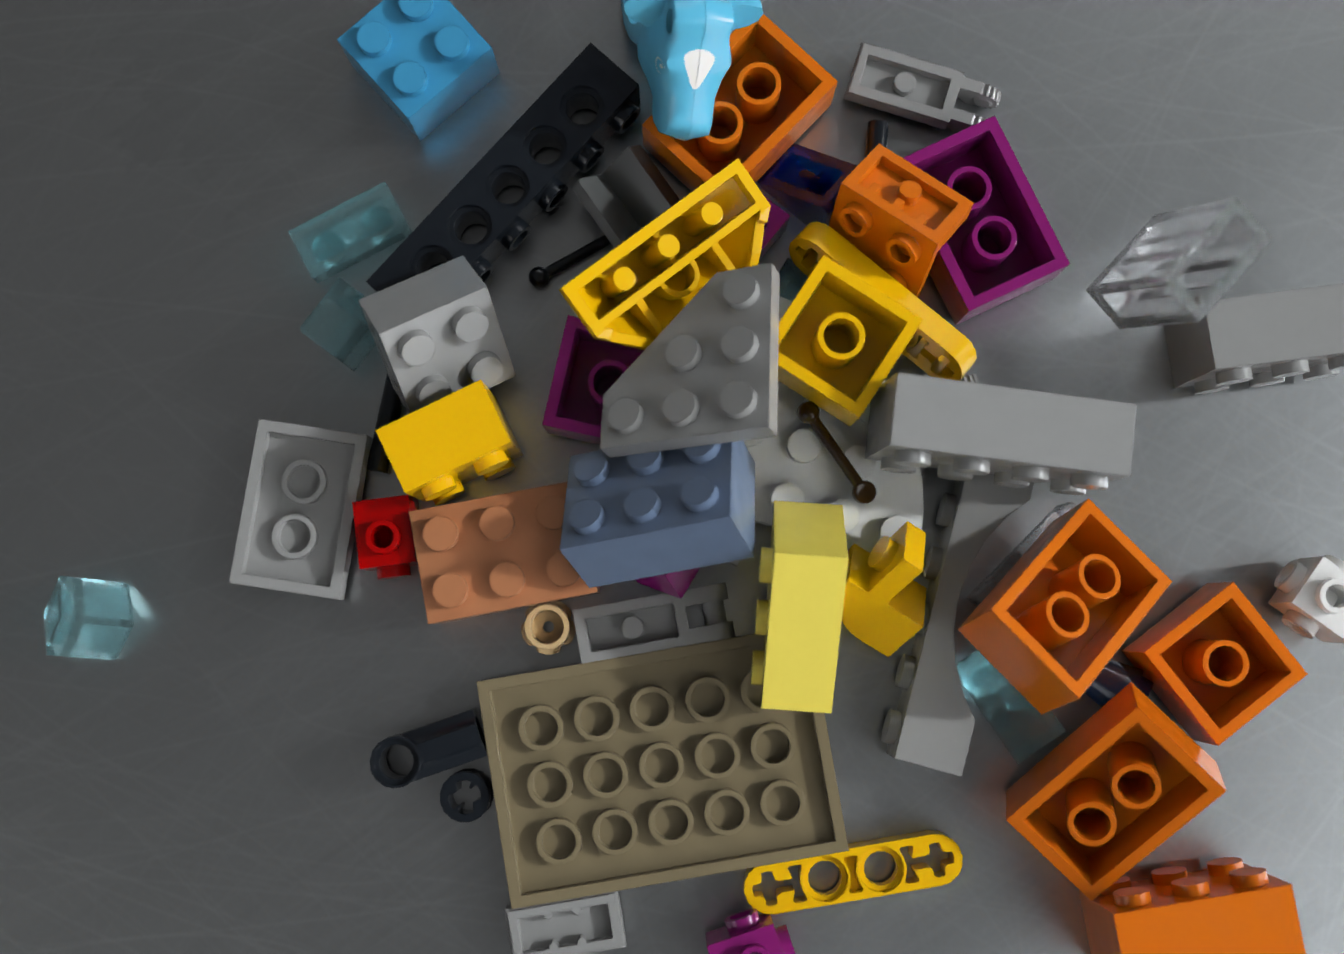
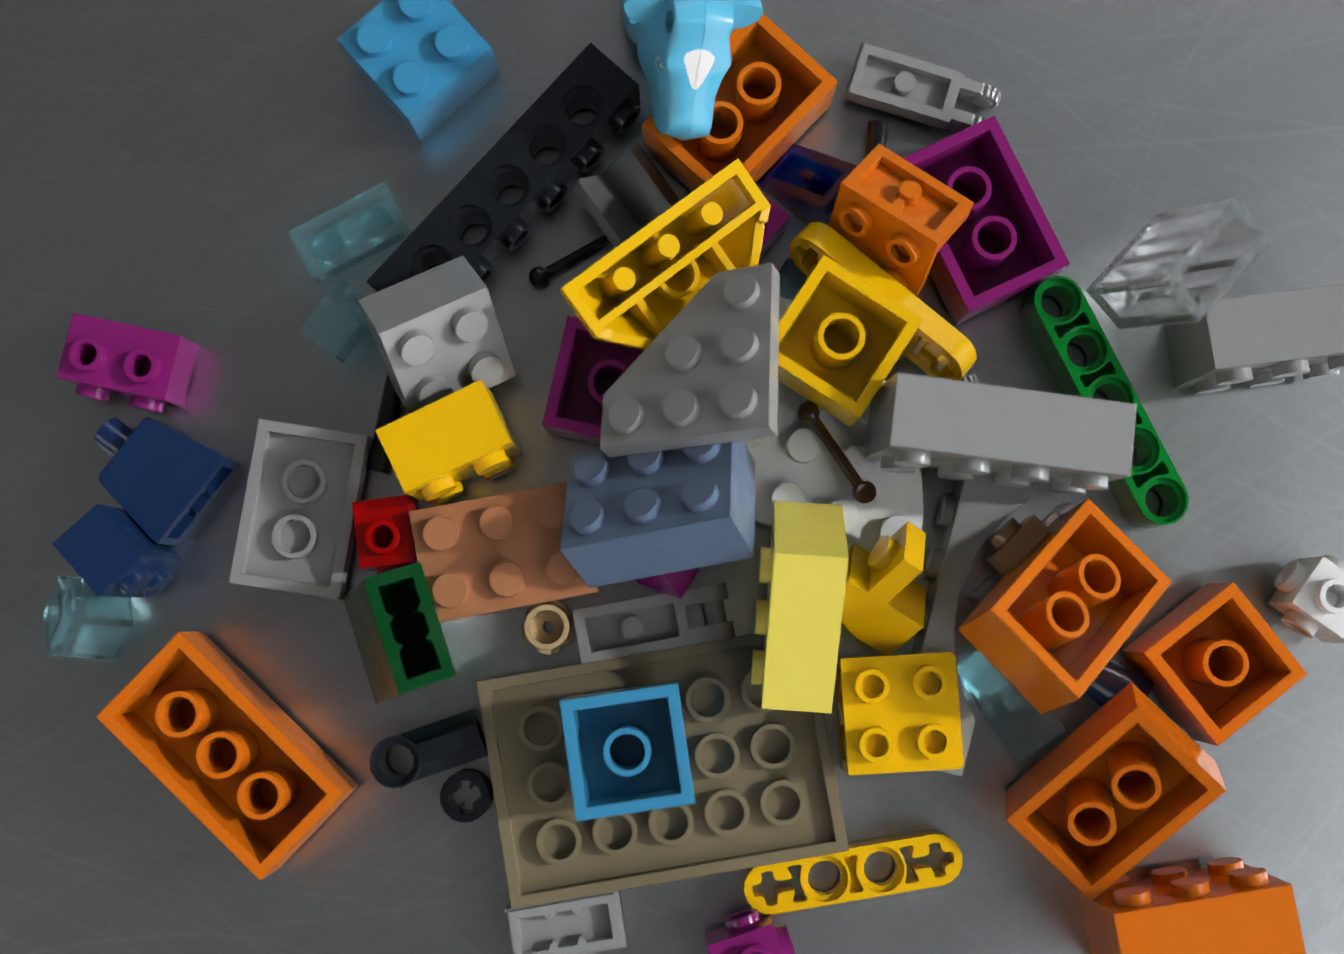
(117, 554): none -> dark blue brick
(127, 361): none -> magenta brick
(161, 476): none -> dark blue torso
(227, 752): none -> orange brick
(398, 632): none -> dark green brick
(627, 750): none -> dark azure brick
(898, 713): none -> yellow bracket
(1015, 542): none -> medium nougat plate
(1105, 375): none -> green beam

